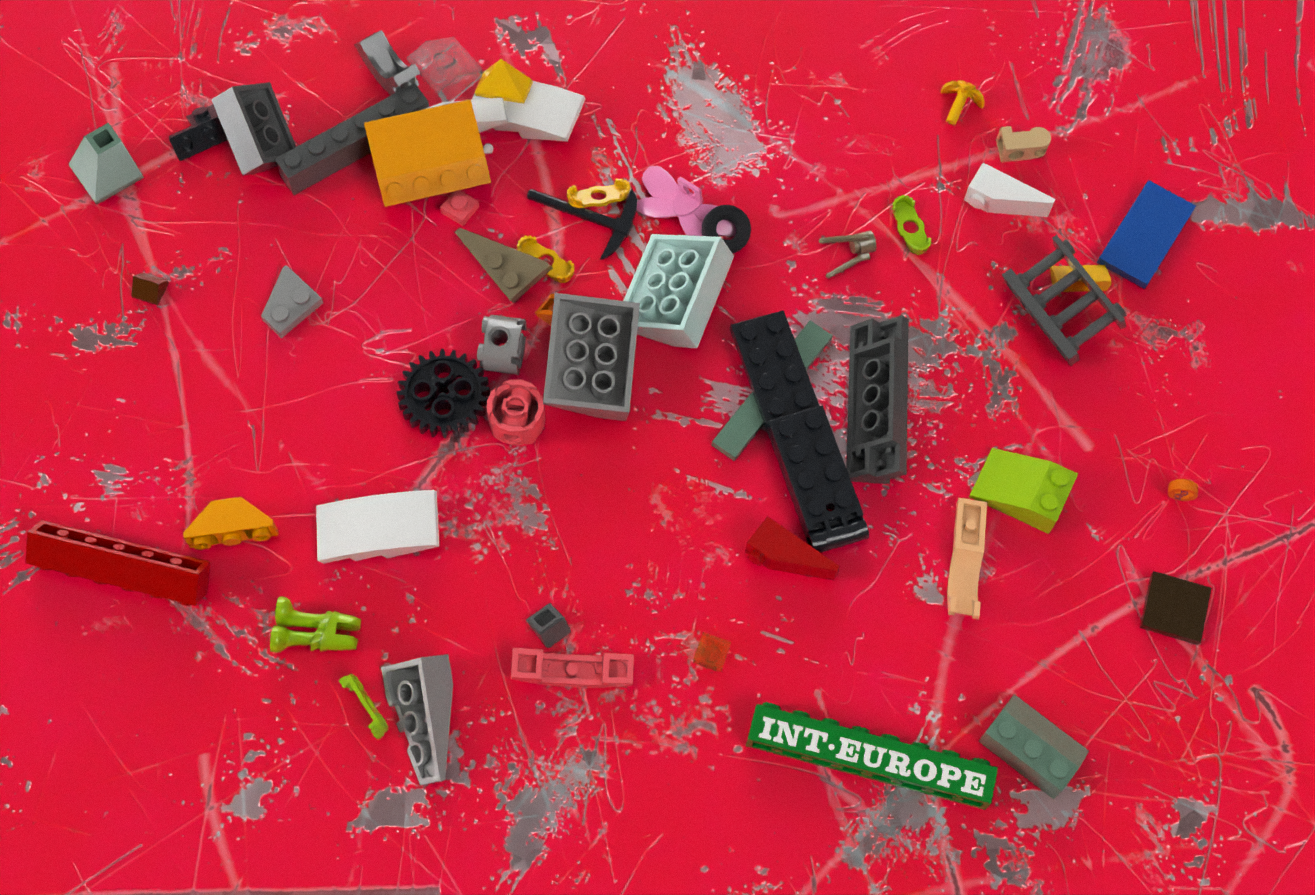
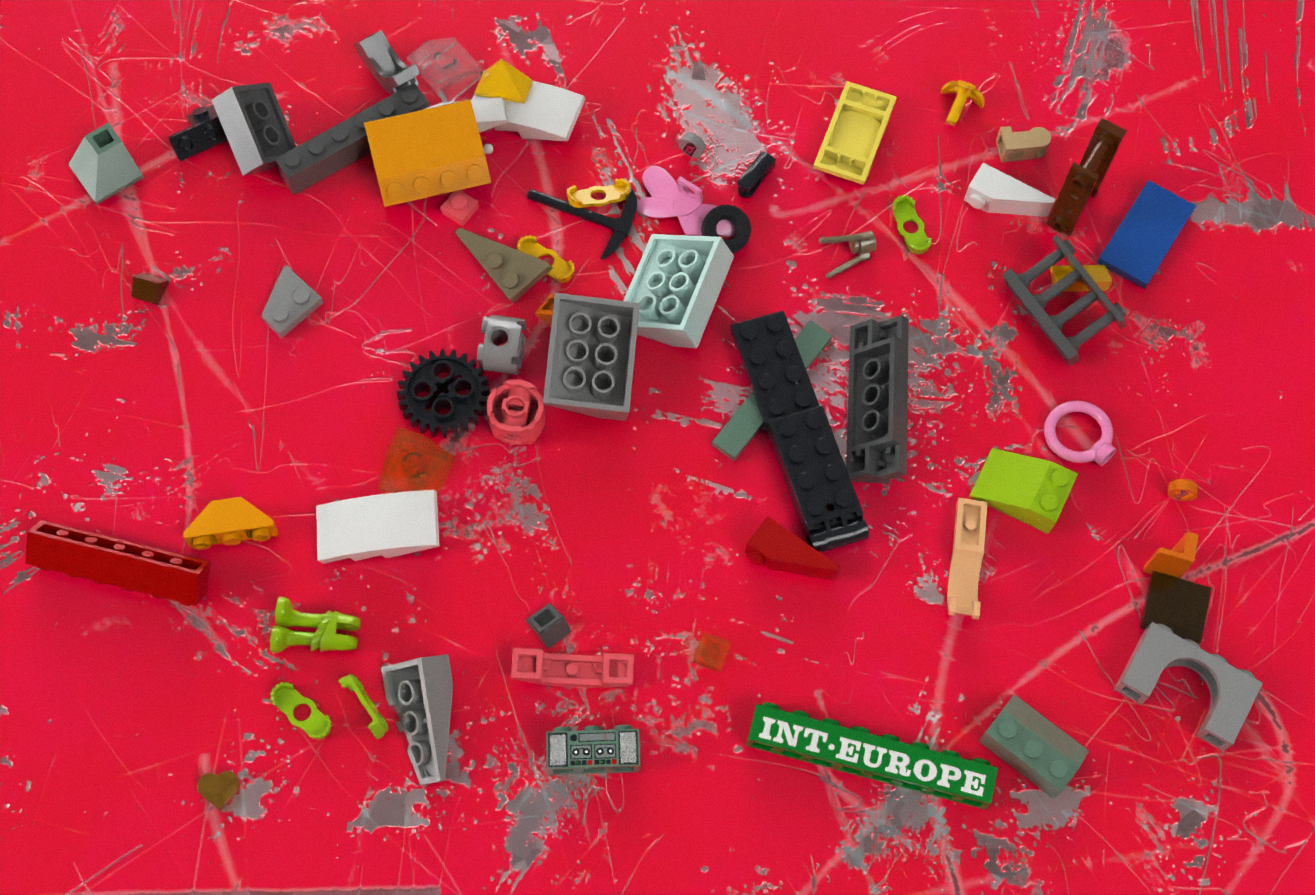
(218, 788): none -> pearl gold tile
(287, 699): none -> lime piece
(414, 464): none -> clear orange slope
(593, 750): none -> brick
(692, 145): none -> light grey tile
(755, 174): none -> black bar
(855, 132): none -> light yellow slope
(1087, 177): none -> reddish brown fence
(1100, 452): none -> bright pink piece
(1174, 561): none -> orange panel
(1230, 688): none -> light grey arch

